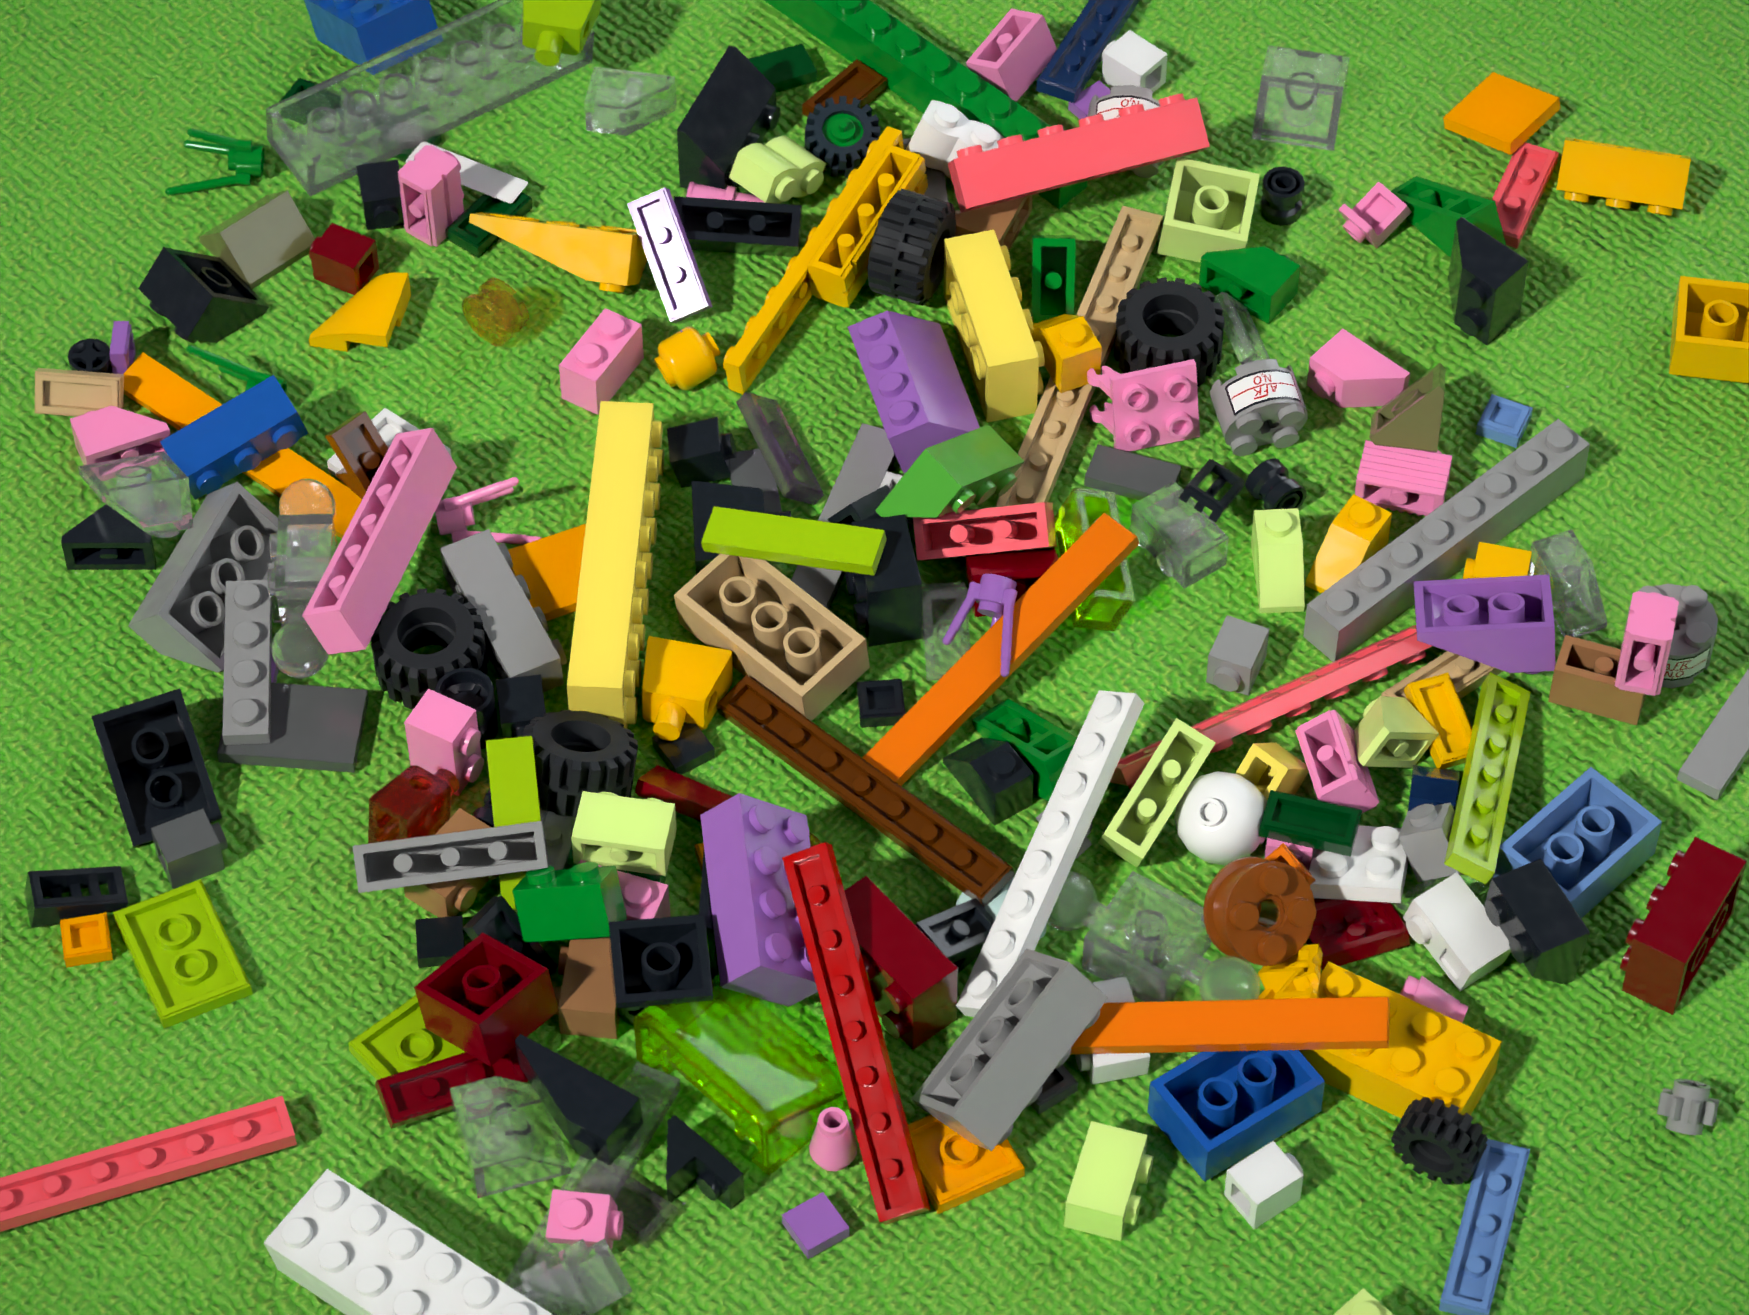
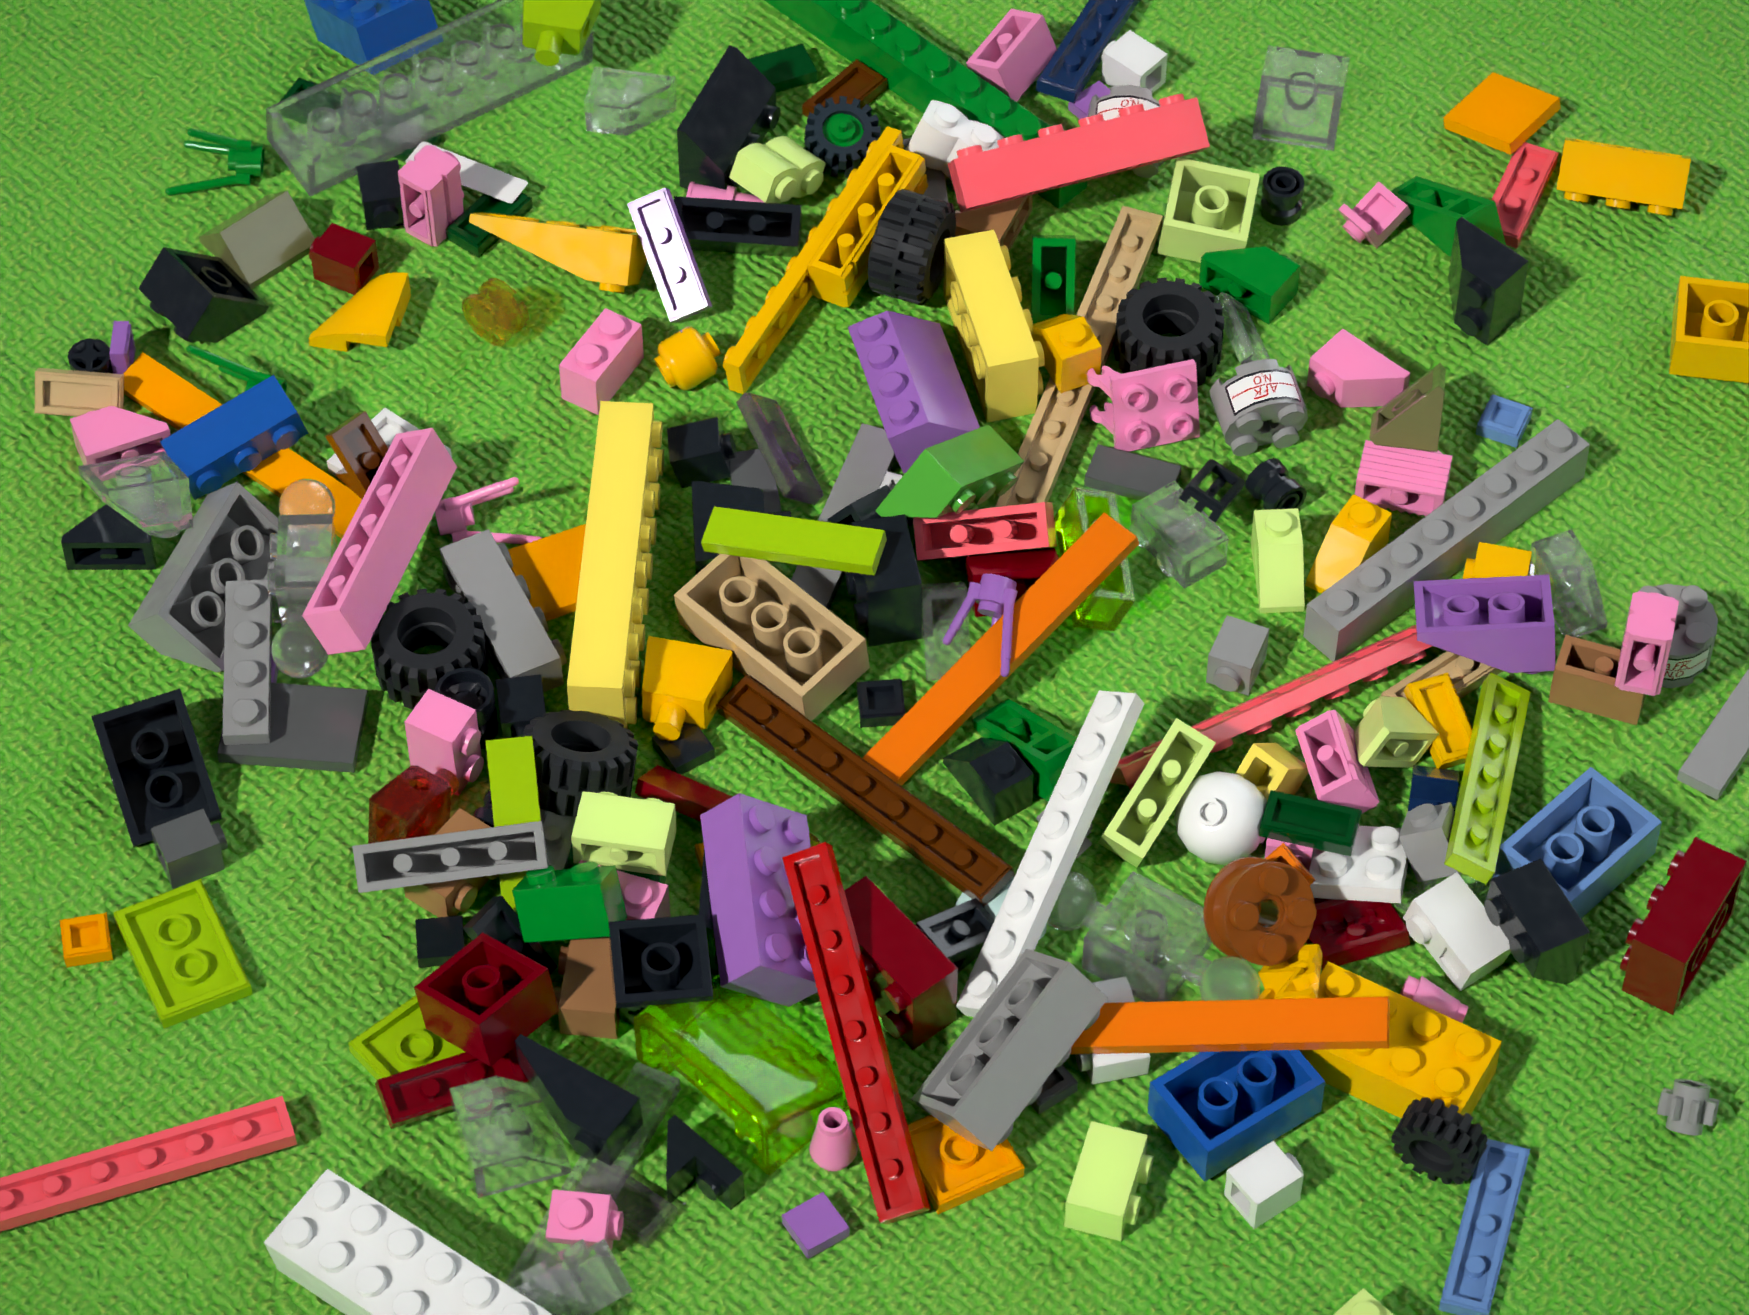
(55, 882): black slope -> none

